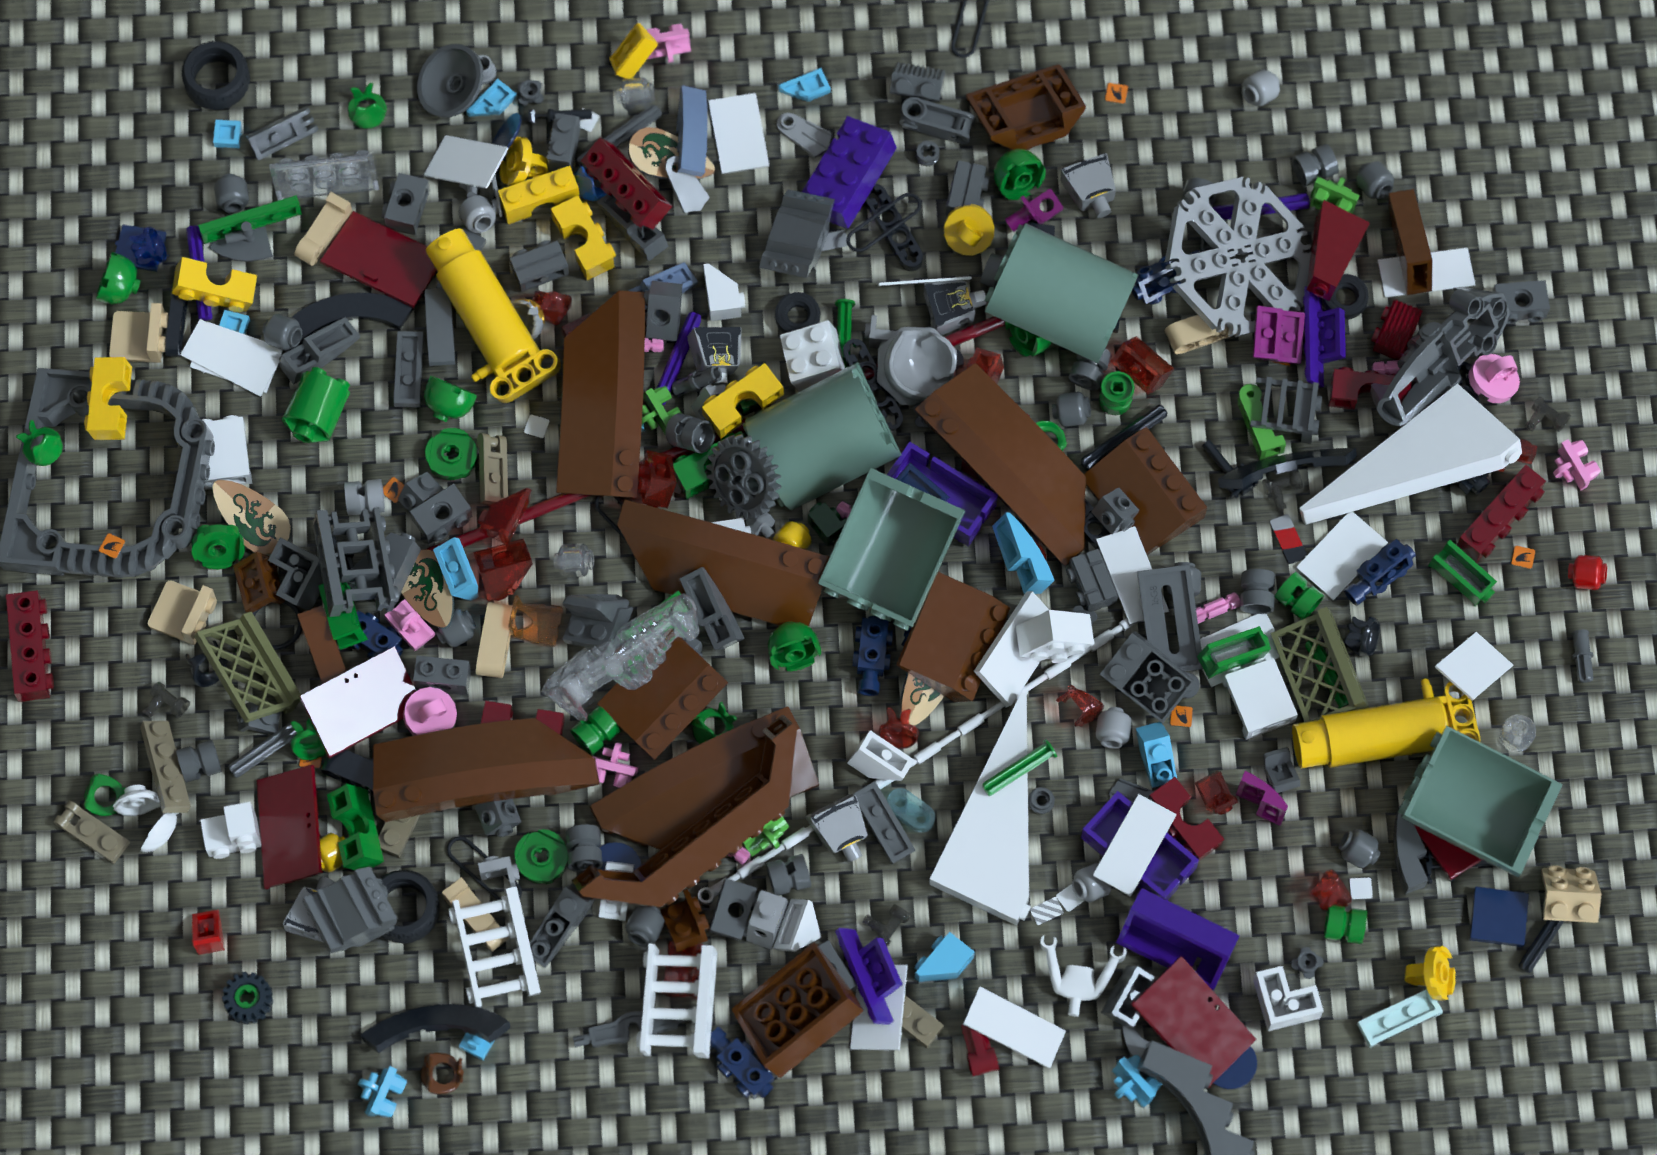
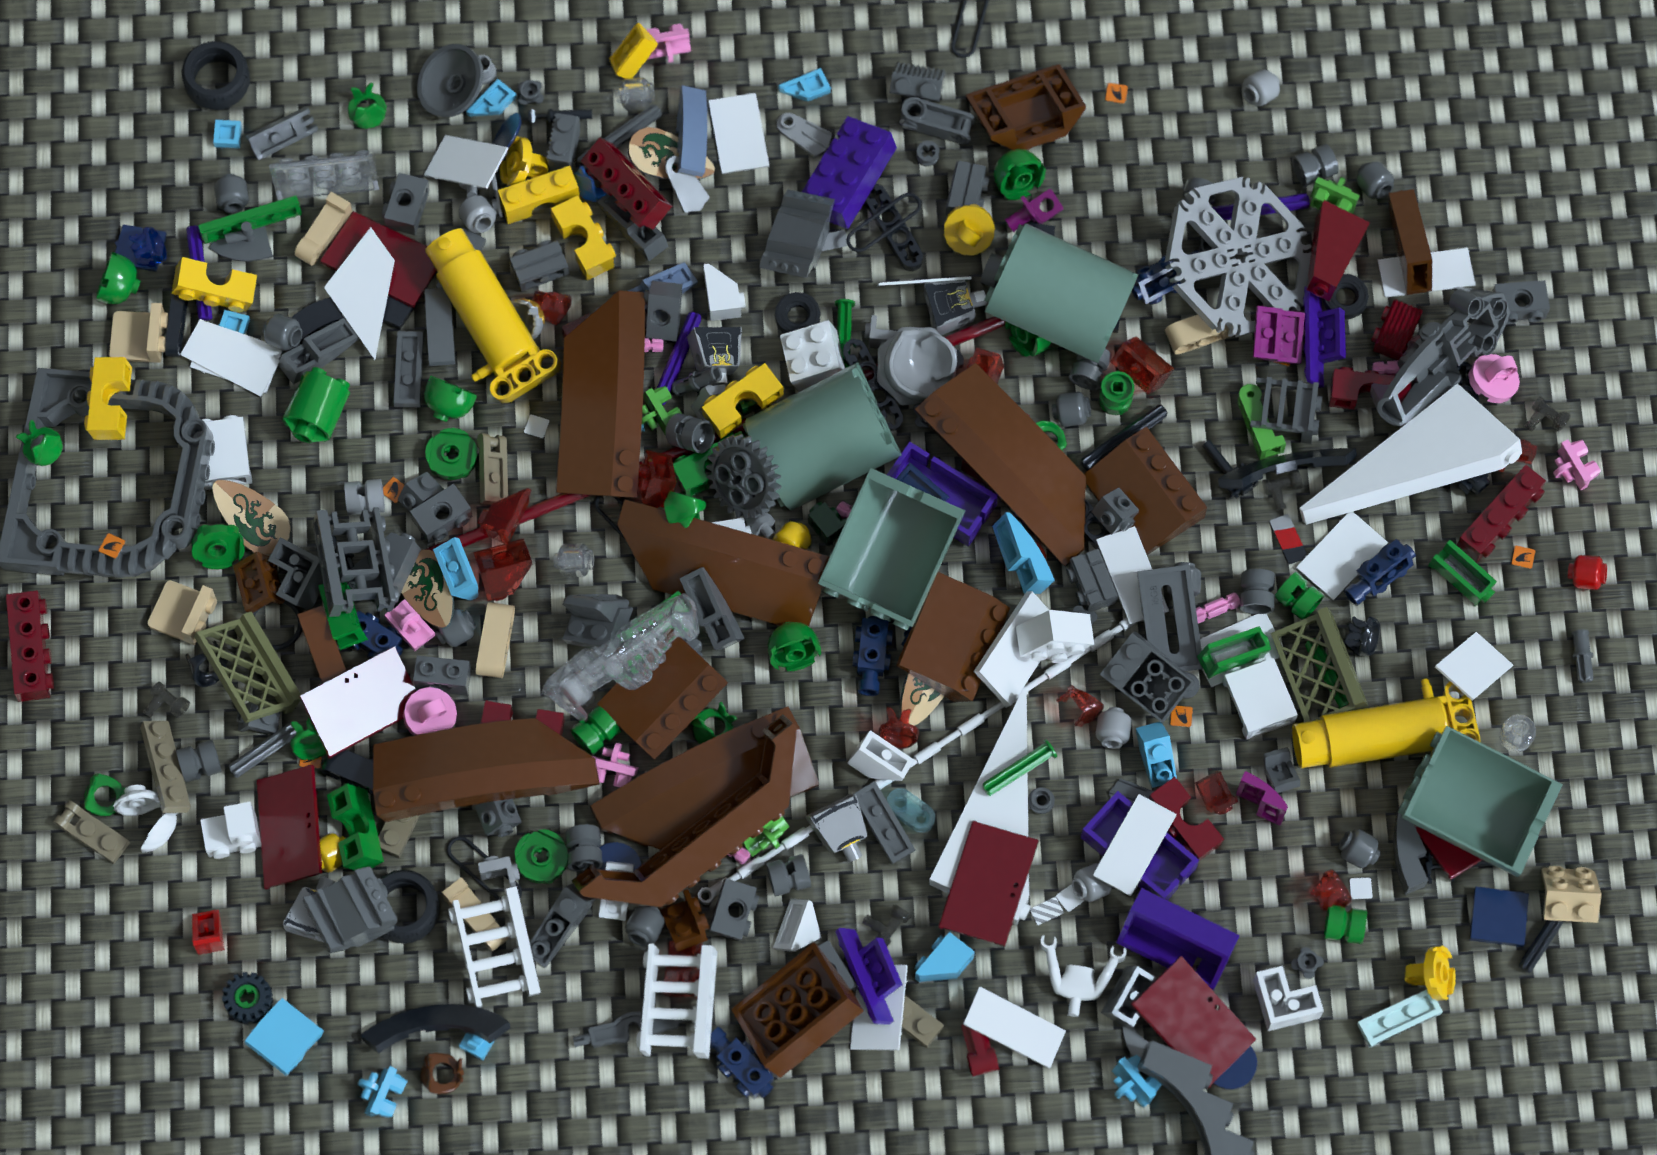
(283, 1036): none -> medium azure slope
(362, 288): none -> white sticker
(543, 625): clear orange piece -> none
(588, 124): white sticker -> none
(682, 508): none -> green piece
(766, 918): light grey torso -> none
(983, 888): none -> dark red container
(1090, 184): light grey torso -> none

